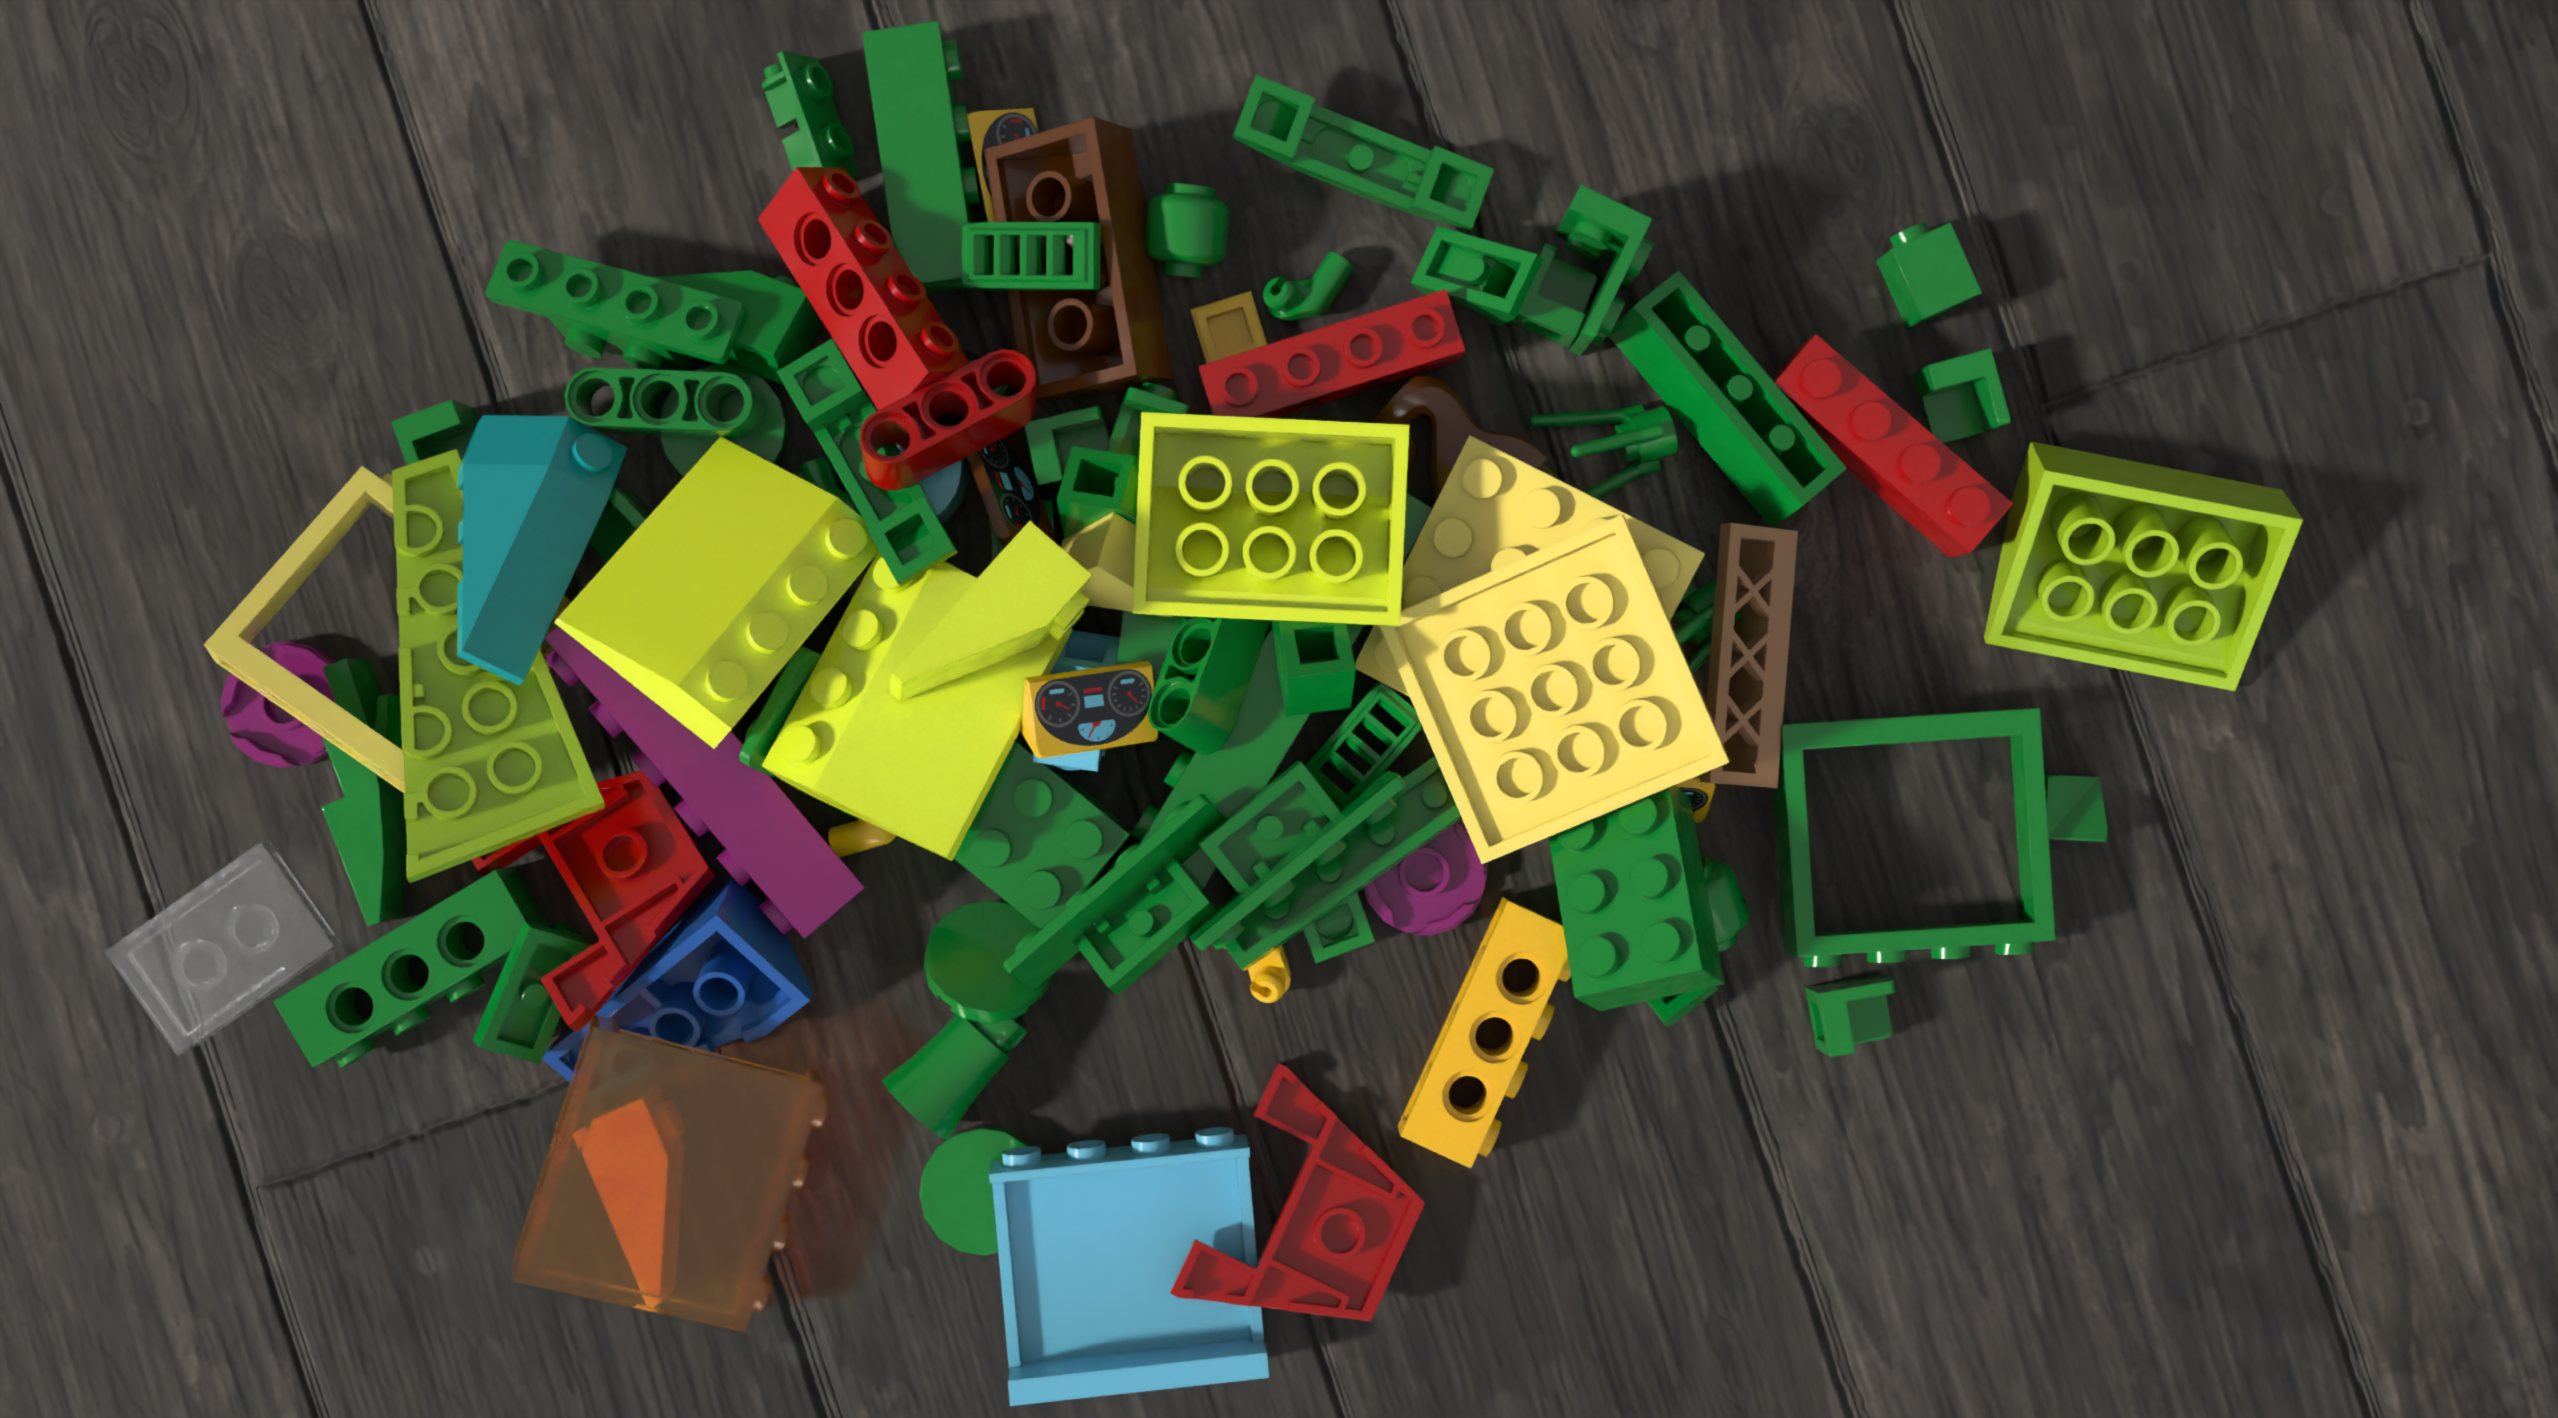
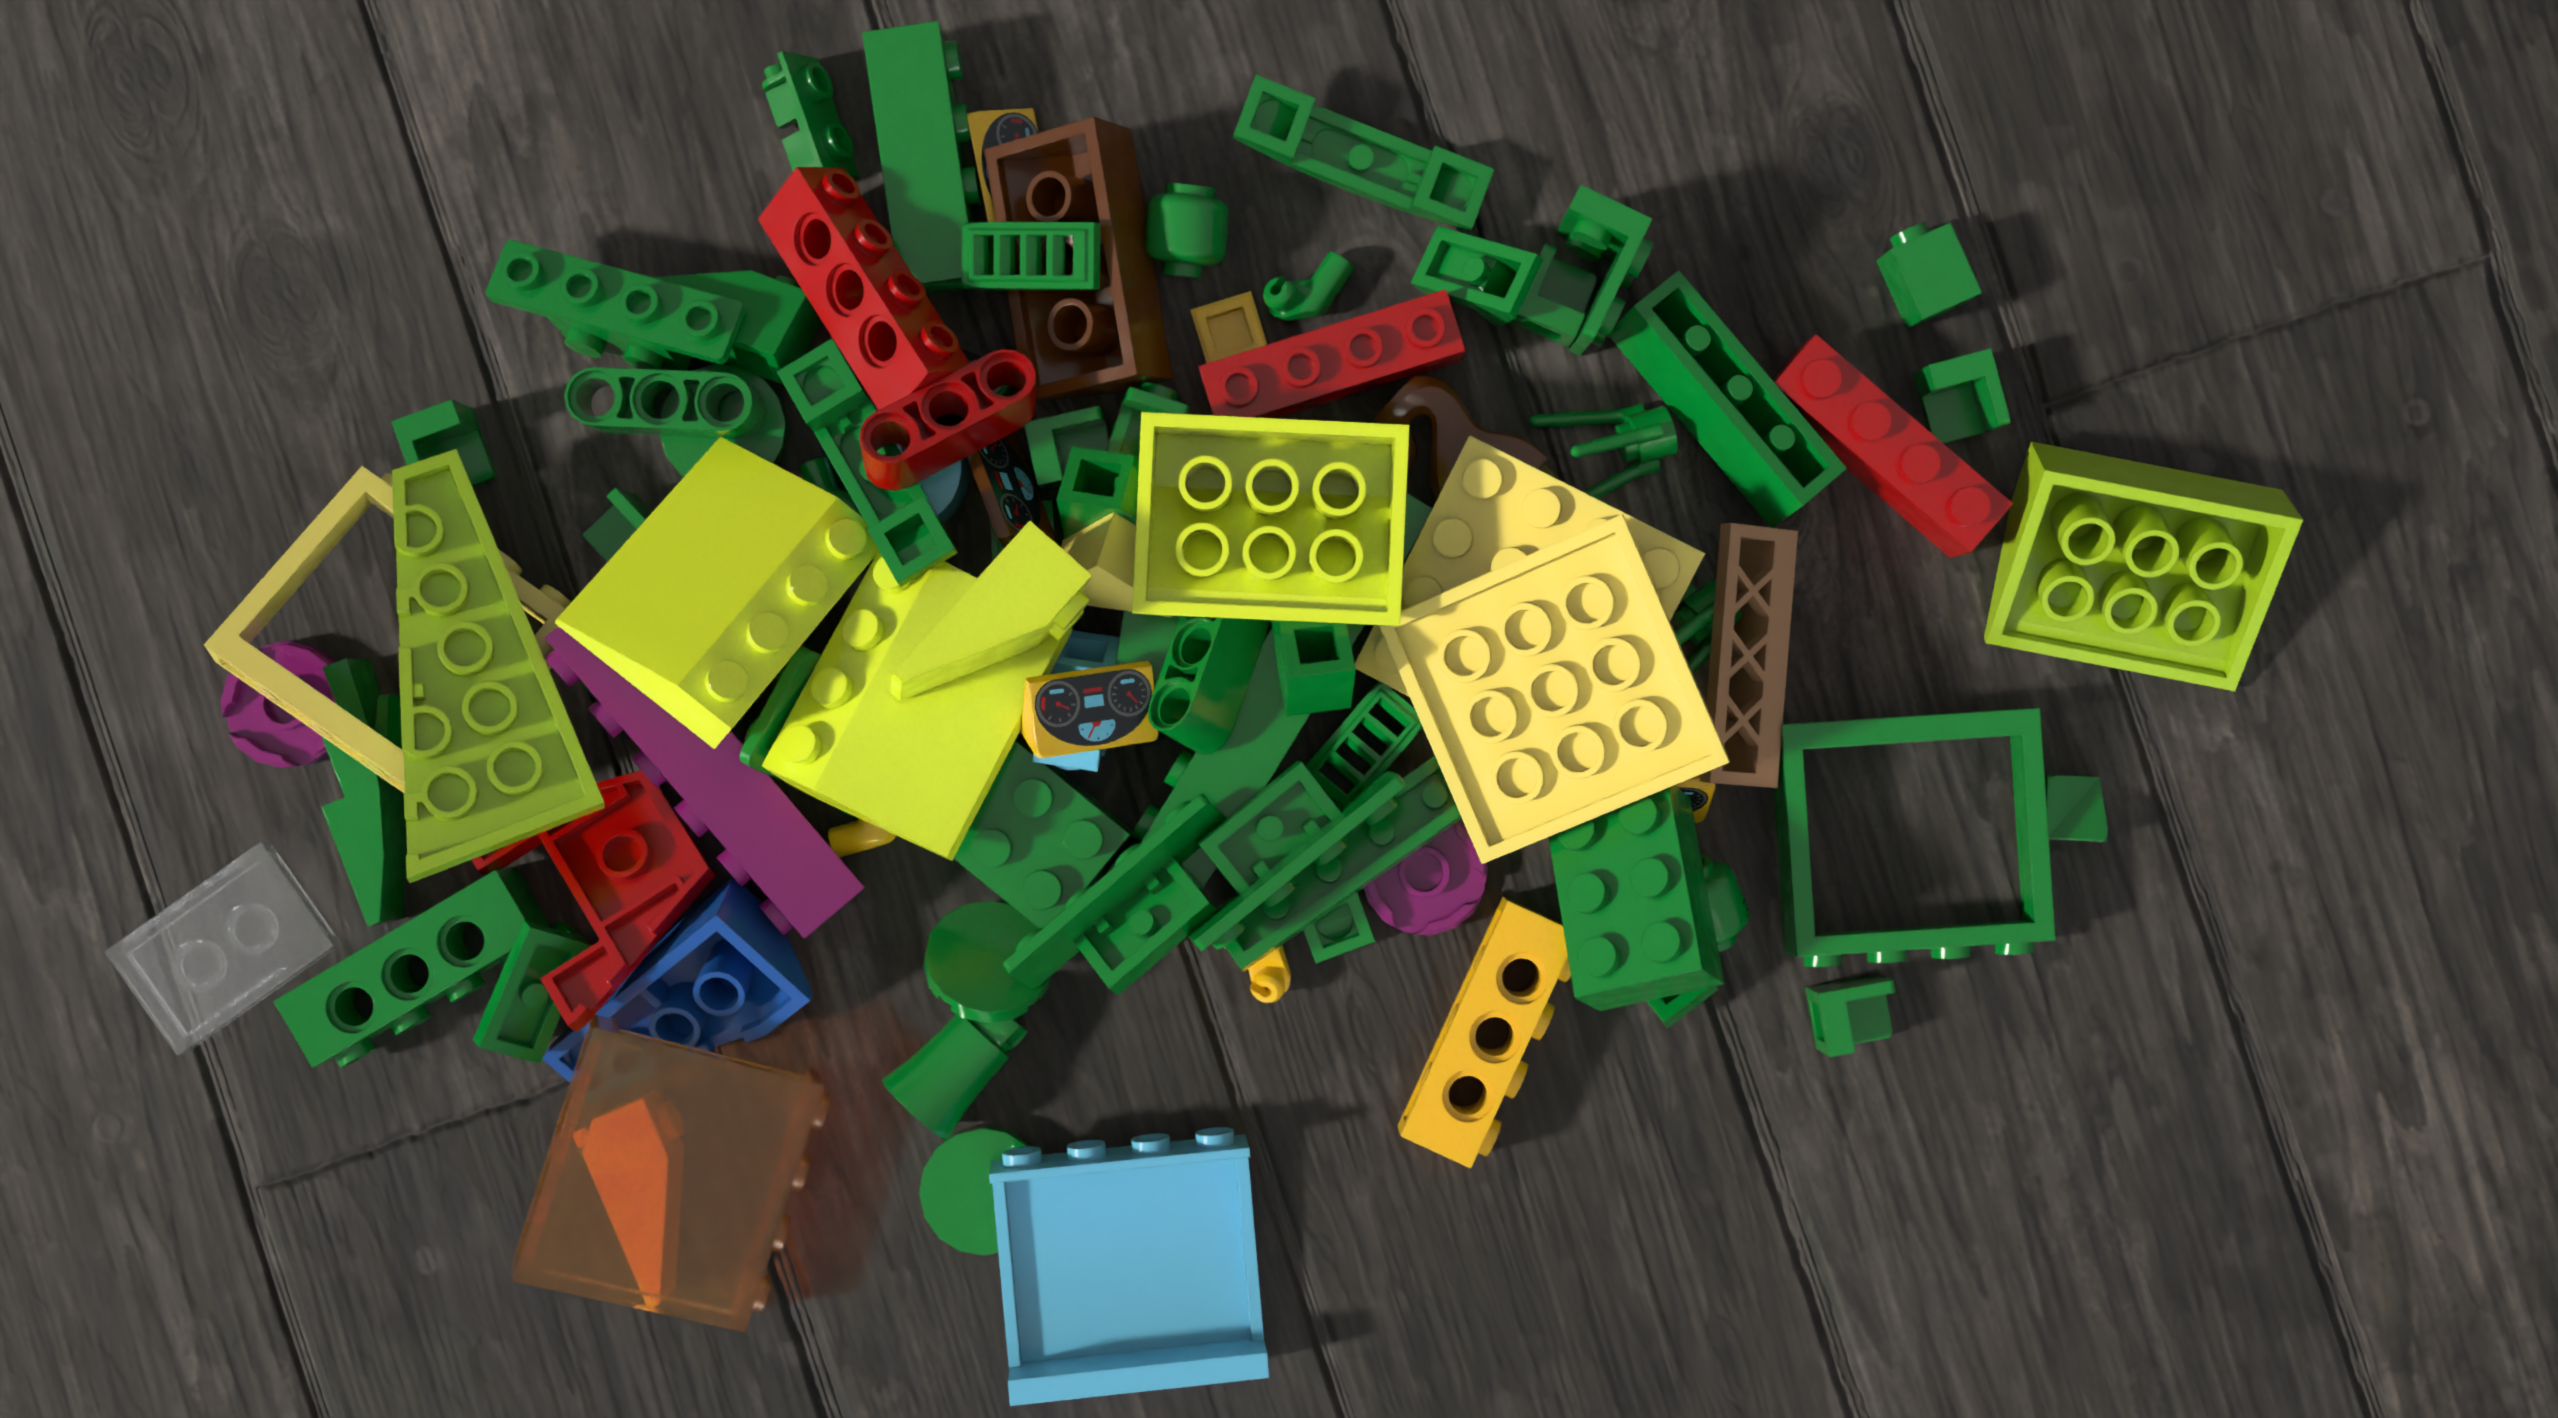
(527, 518): teal wedge -> none
(1334, 1232): red wing -> none

